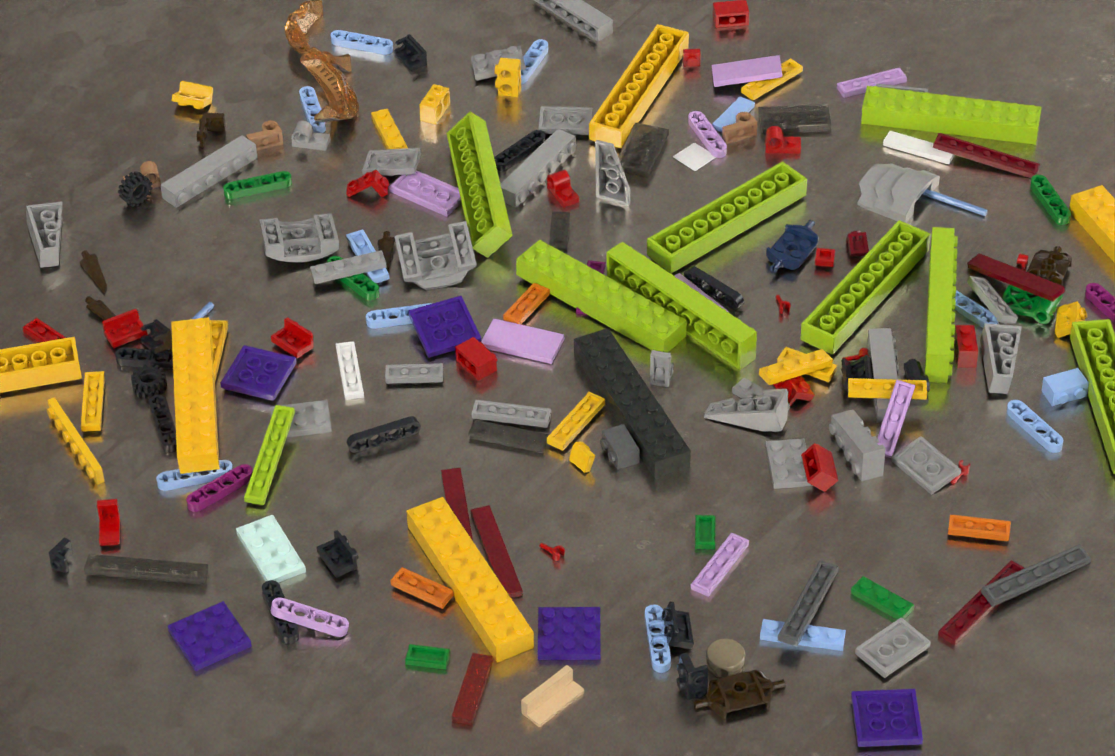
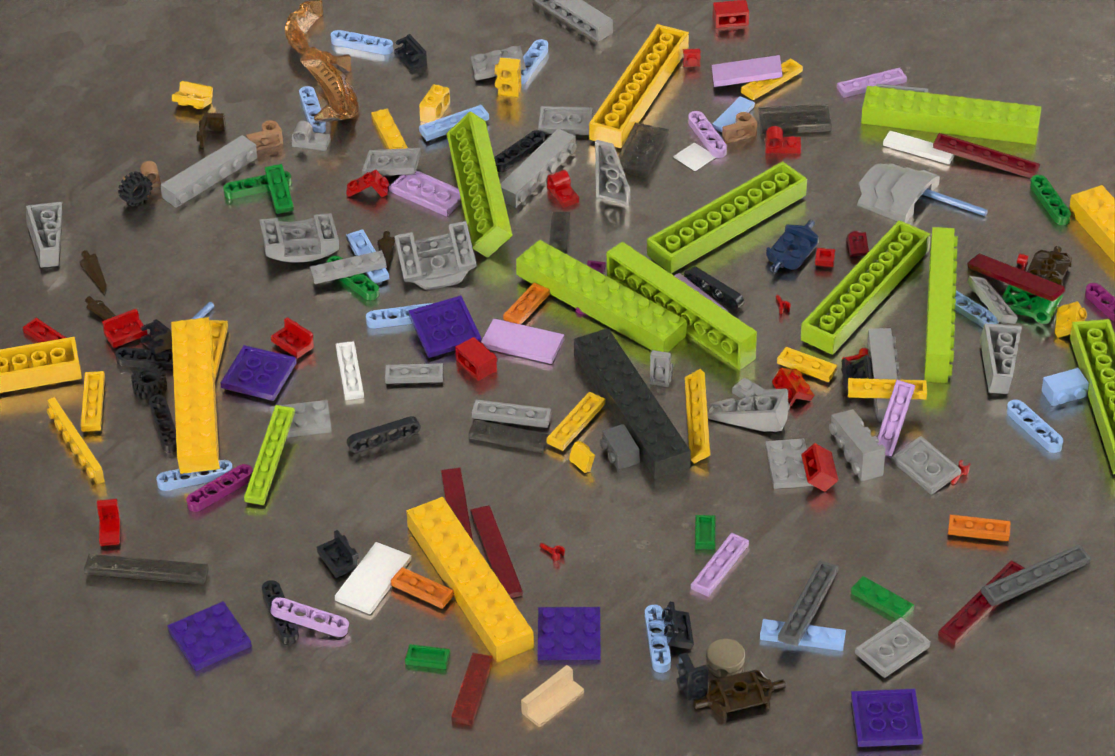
(60, 555): black bracket -> none
(270, 549): light aqua plate -> none
(279, 189): none -> green plate
(372, 578): none -> white tile
(442, 126): none -> light blue plate
(697, 416): none -> yellow plate
(795, 367): yellow plate -> none
(914, 372): black piece -> none
(965, 346): red brick -> none

